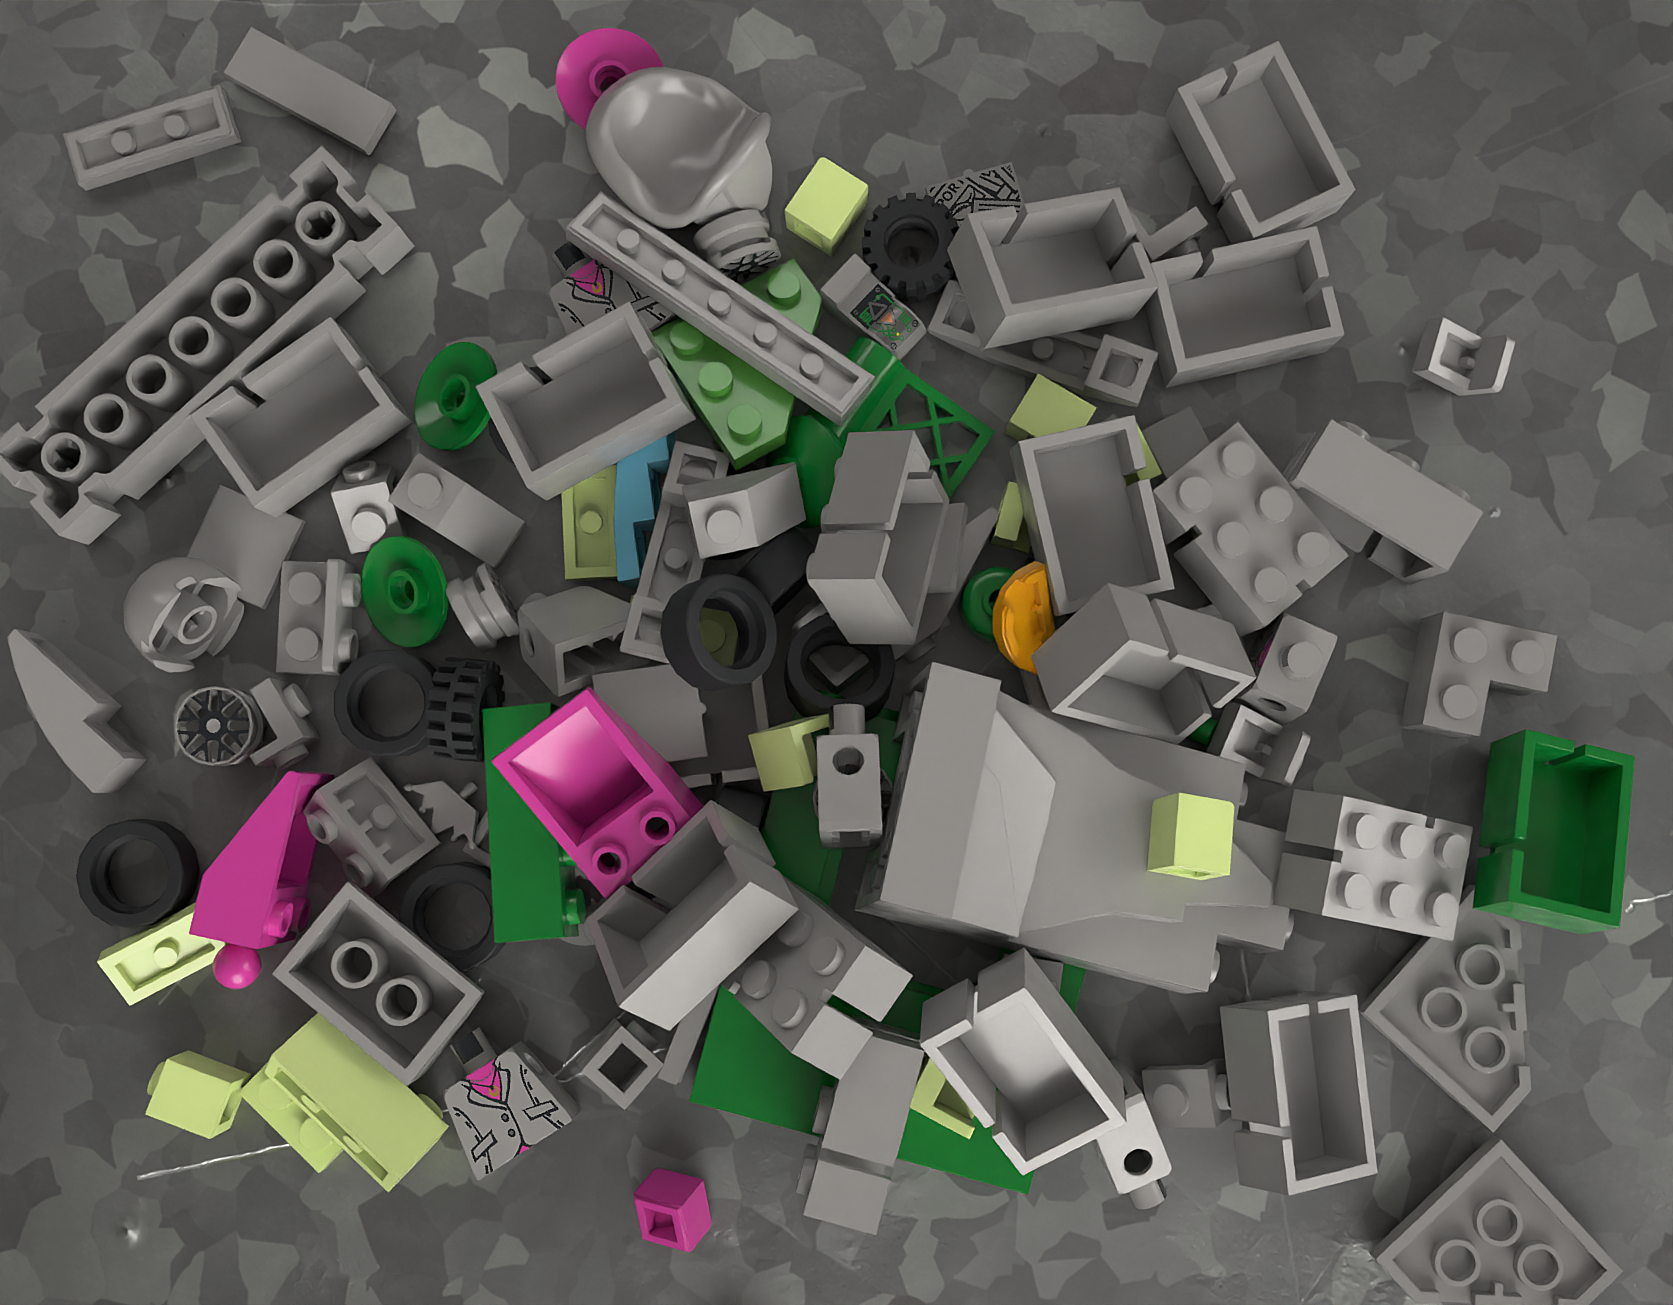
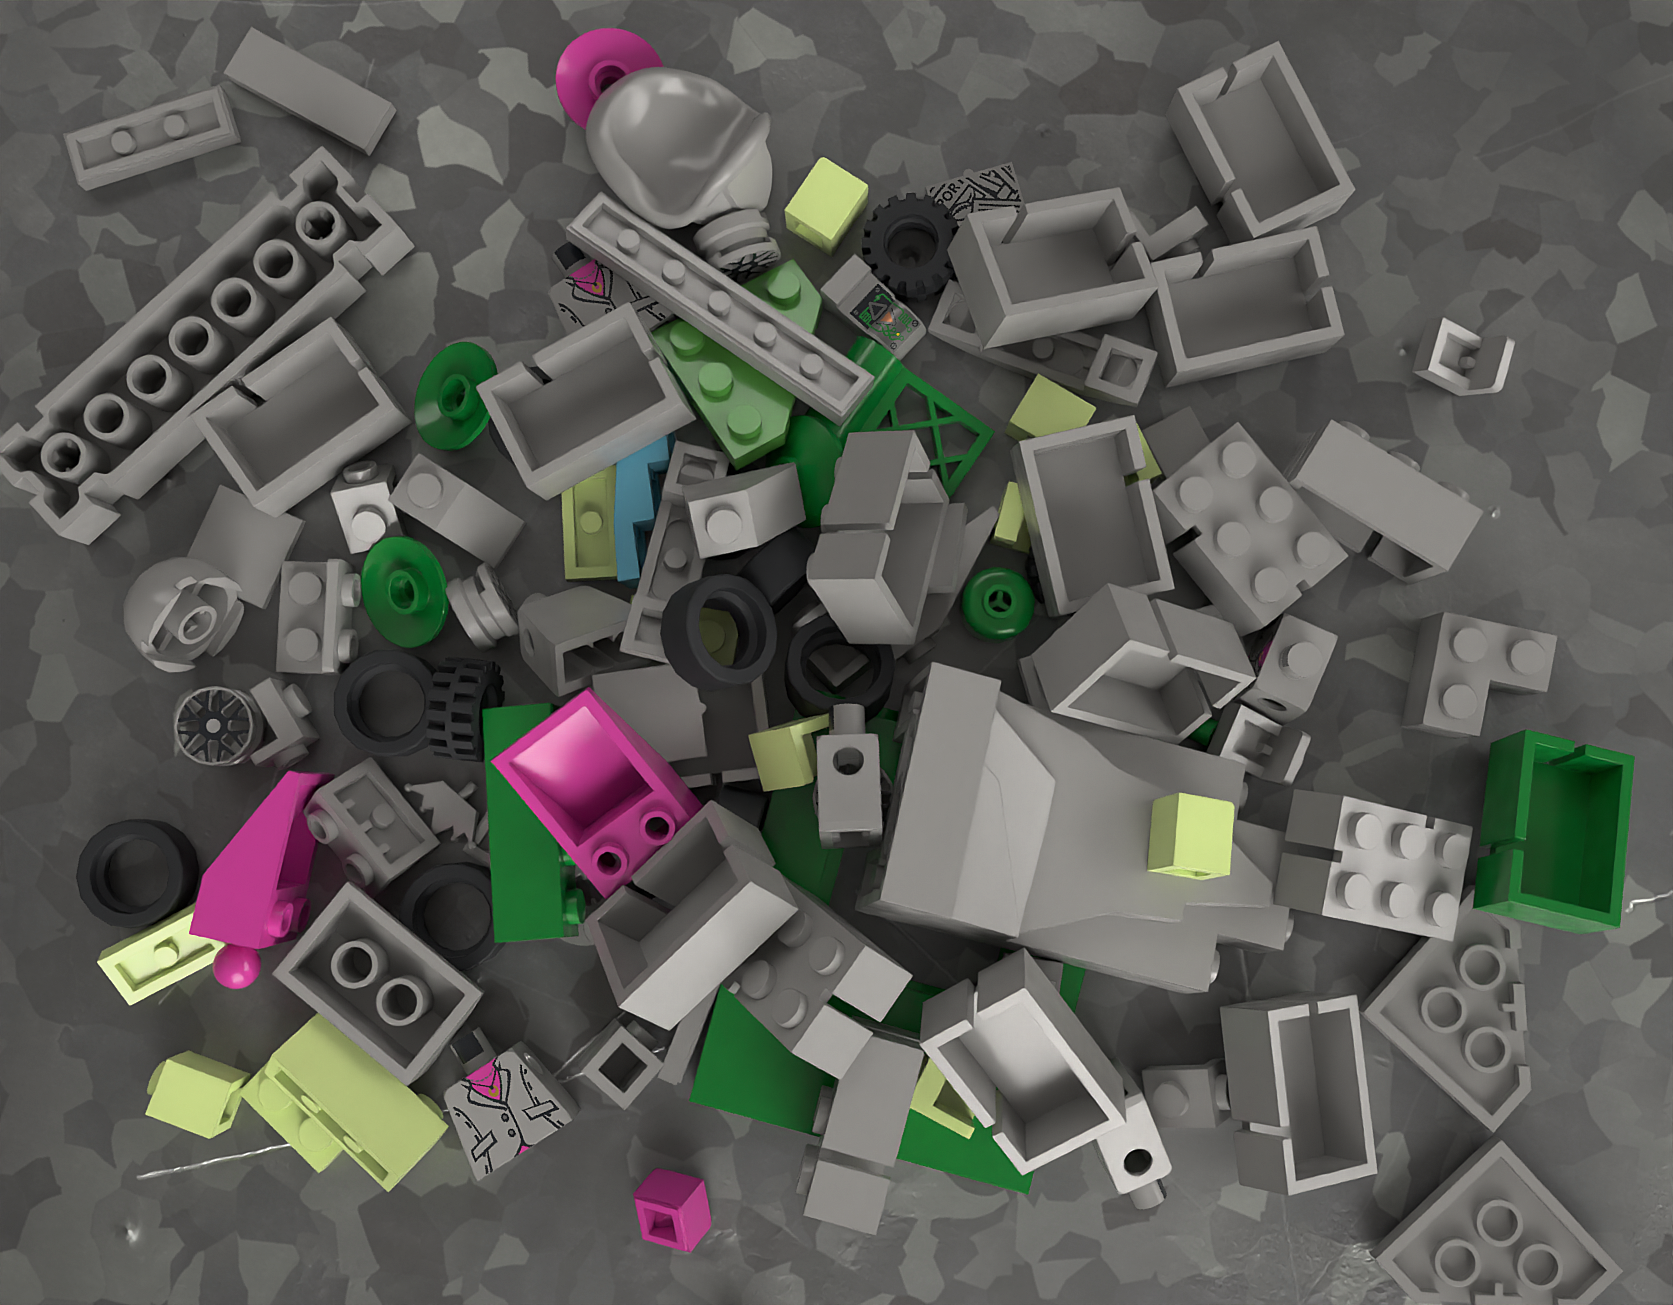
(73, 714): light grey slope -> none
(1023, 615): light orange plate -> none

